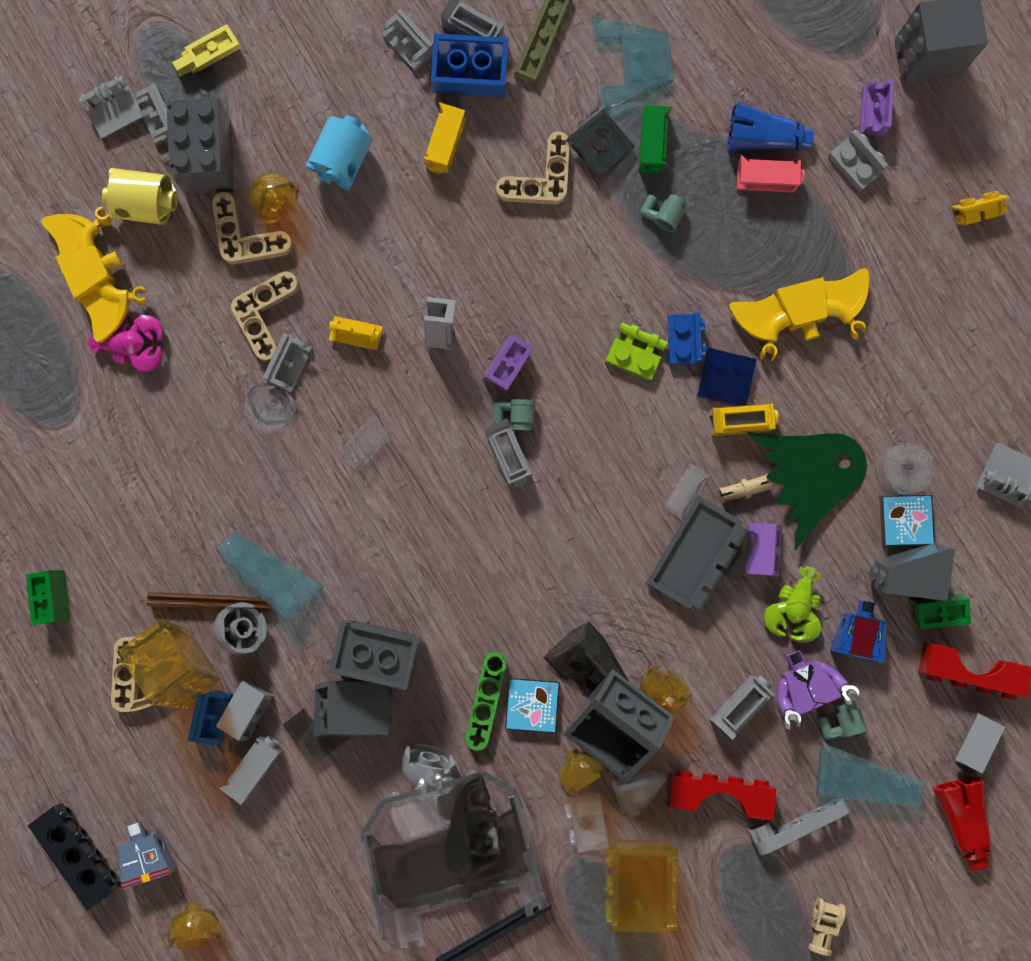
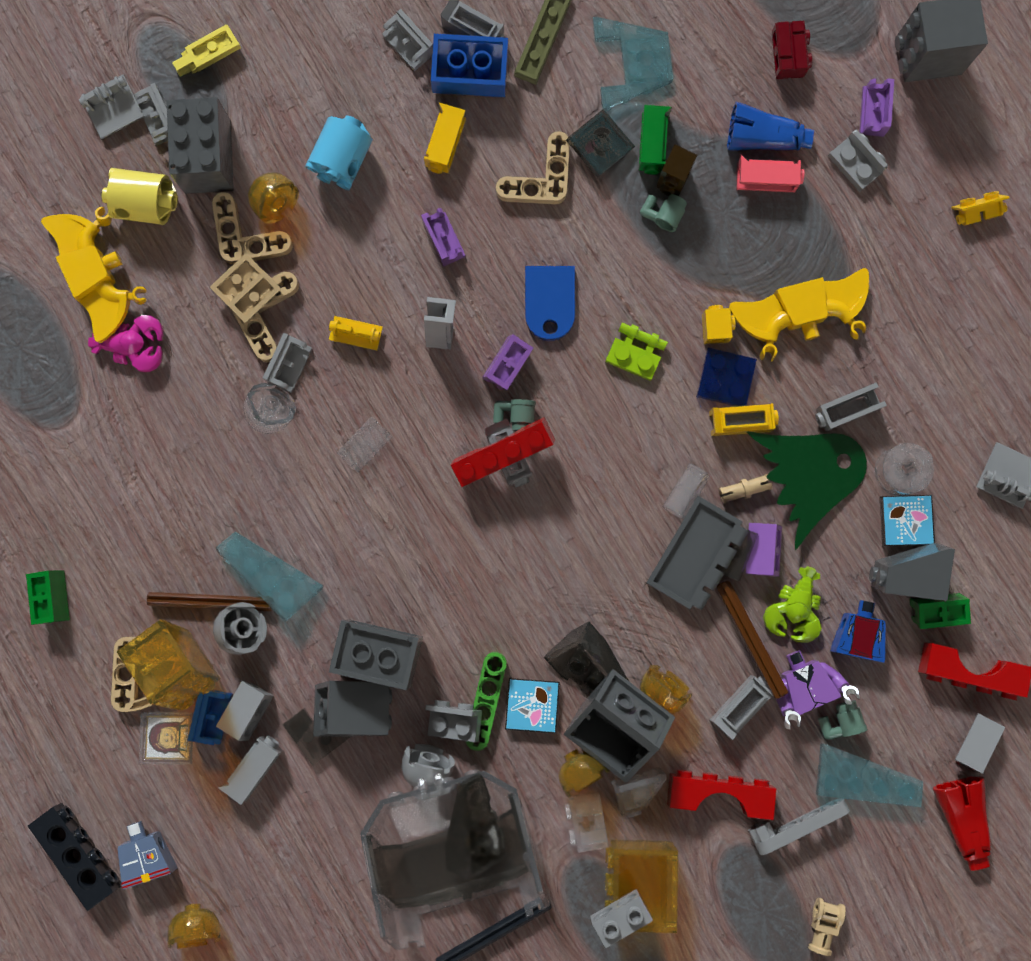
(165, 738): none -> clear tile
(245, 288): none -> tan slope
(443, 237): none -> medium lavender hinge
(454, 722): none -> light grey bracket
(503, 453): none -> red arch
(549, 299): none -> blue tile
(621, 918): none -> light grey brick
(676, 171): none -> dark brown brick
(685, 339): blue bracket -> none
(717, 324): none -> yellow brick
(752, 640): none -> reddish brown axle
(790, 49): none -> dark red brick
(848, 408): none -> light grey window

